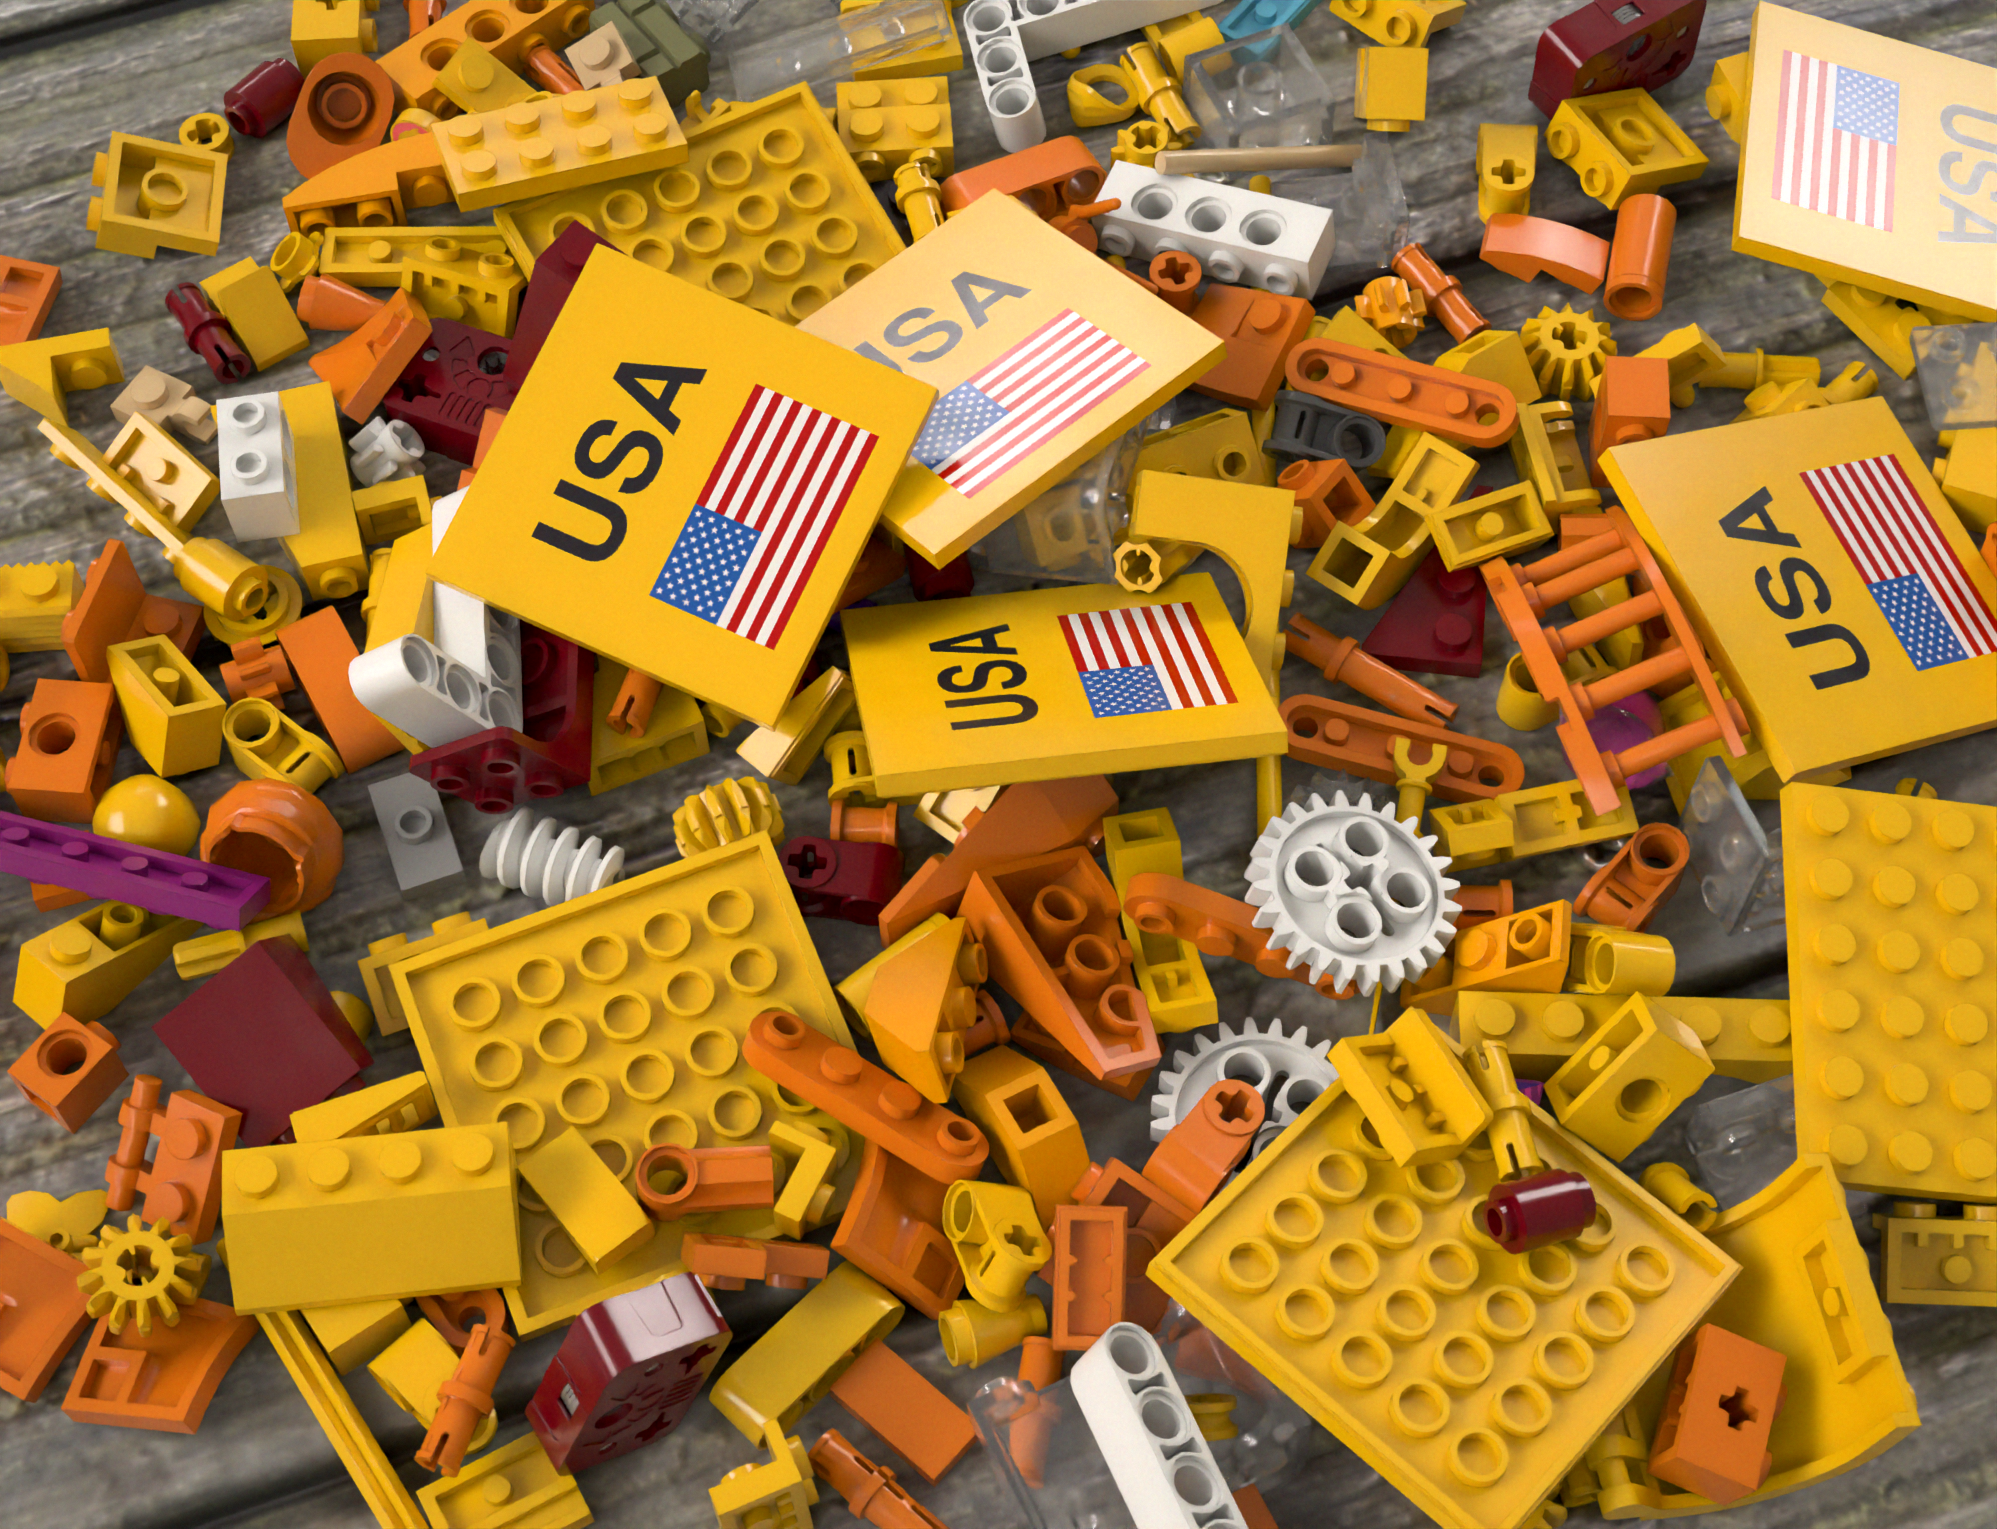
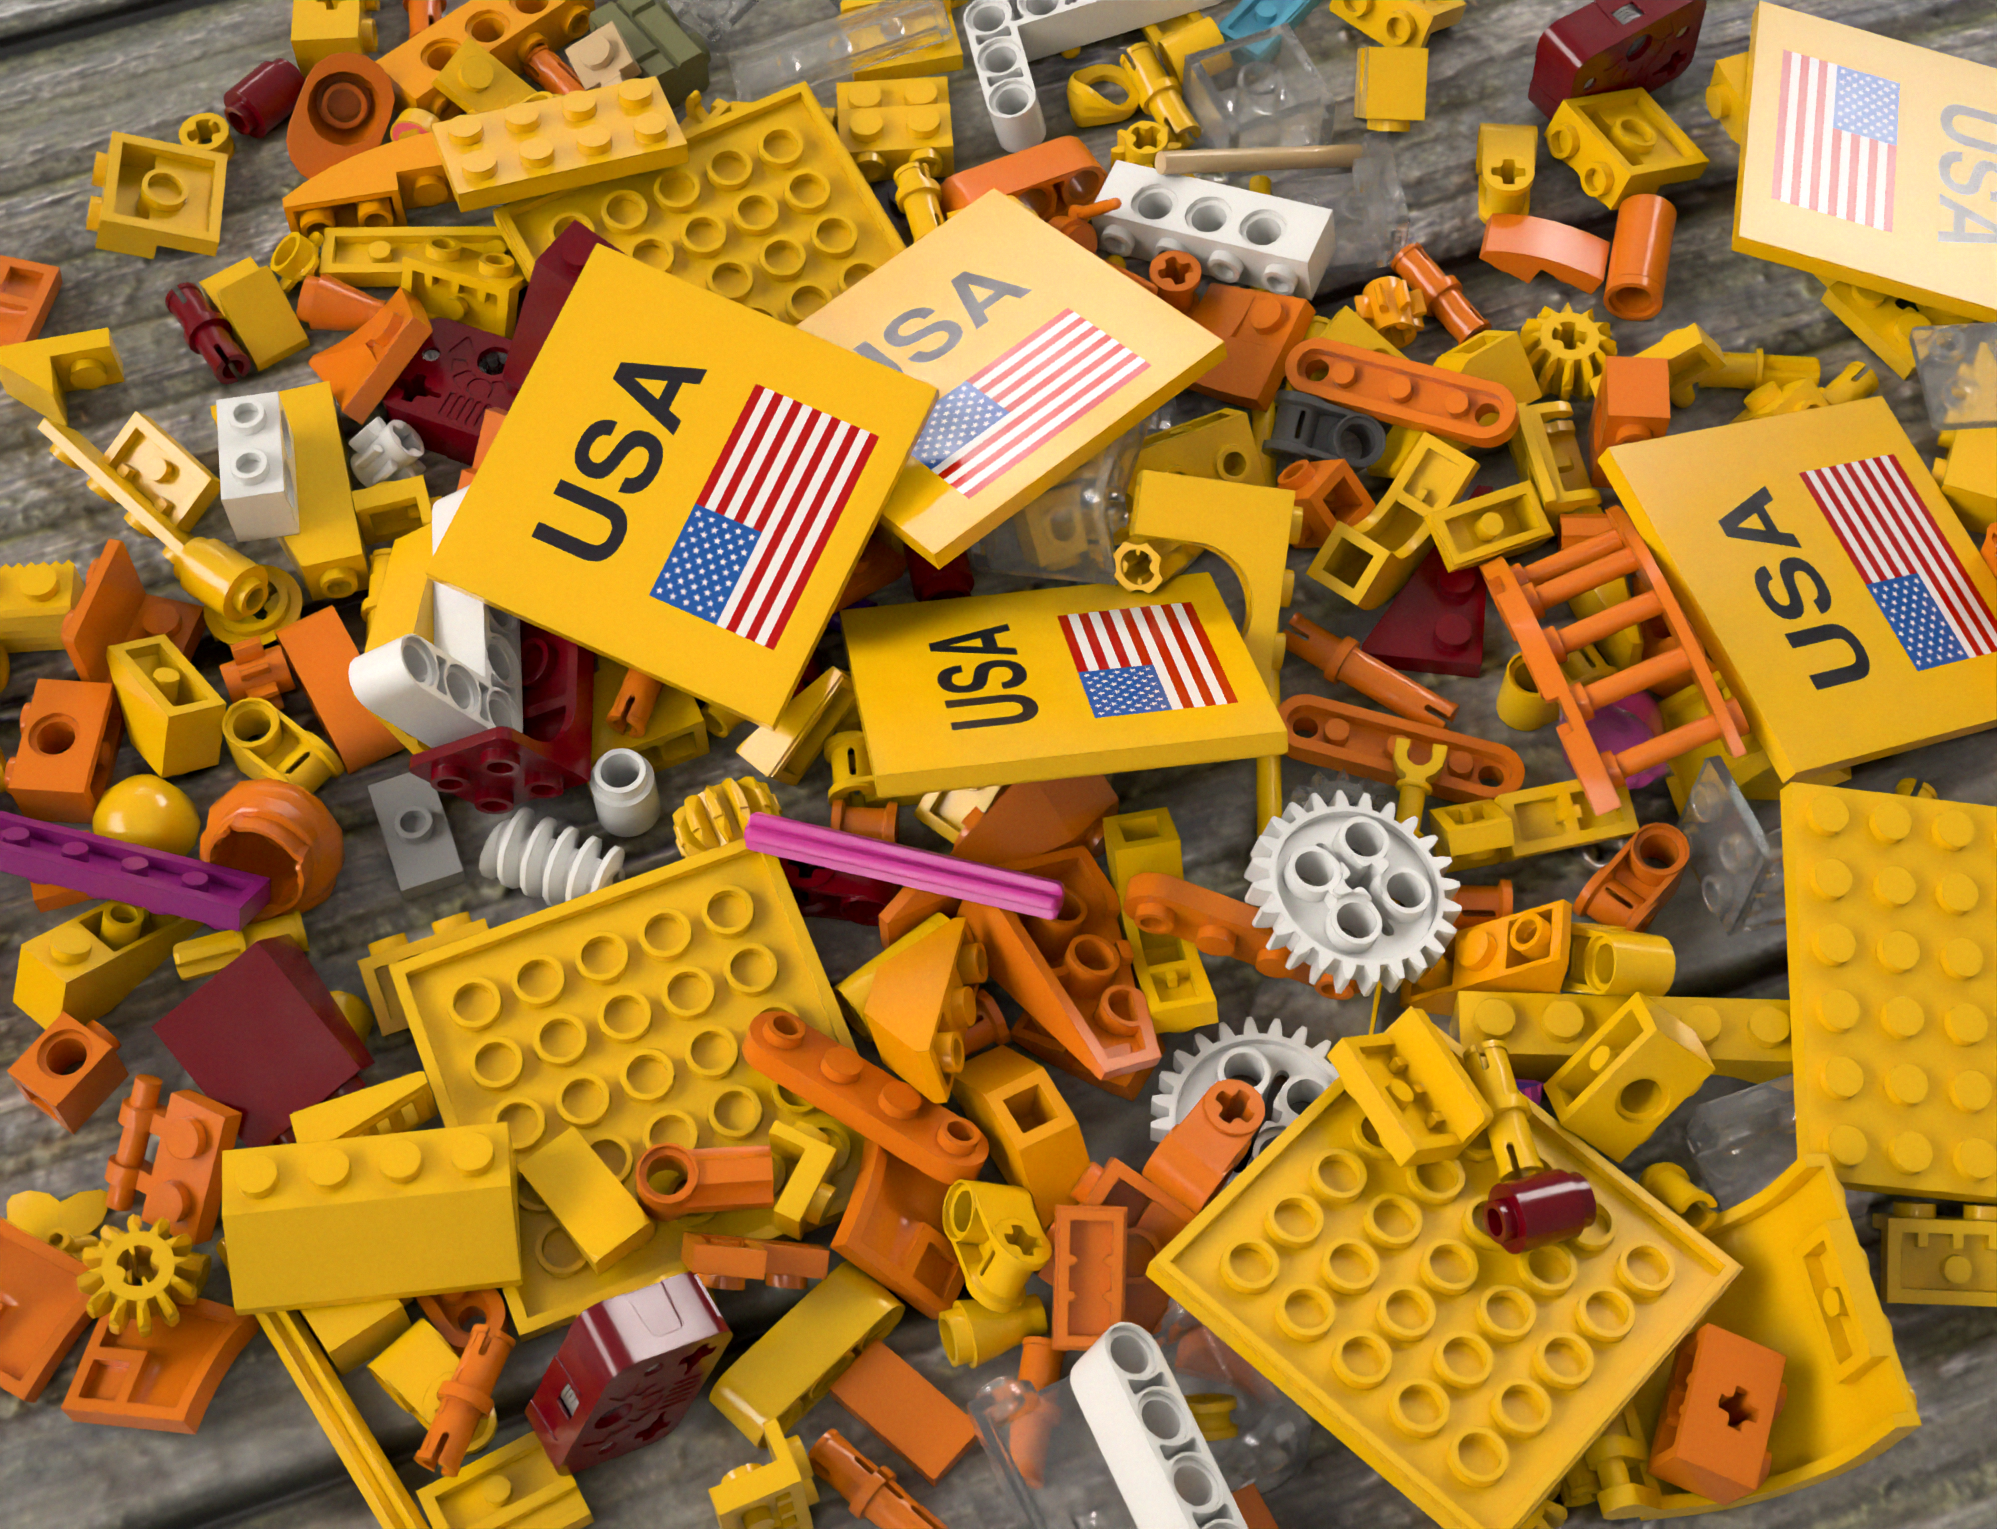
(168, 403): tan plate -> none
(625, 793): none -> white brick
(905, 865): none -> dark pink axle

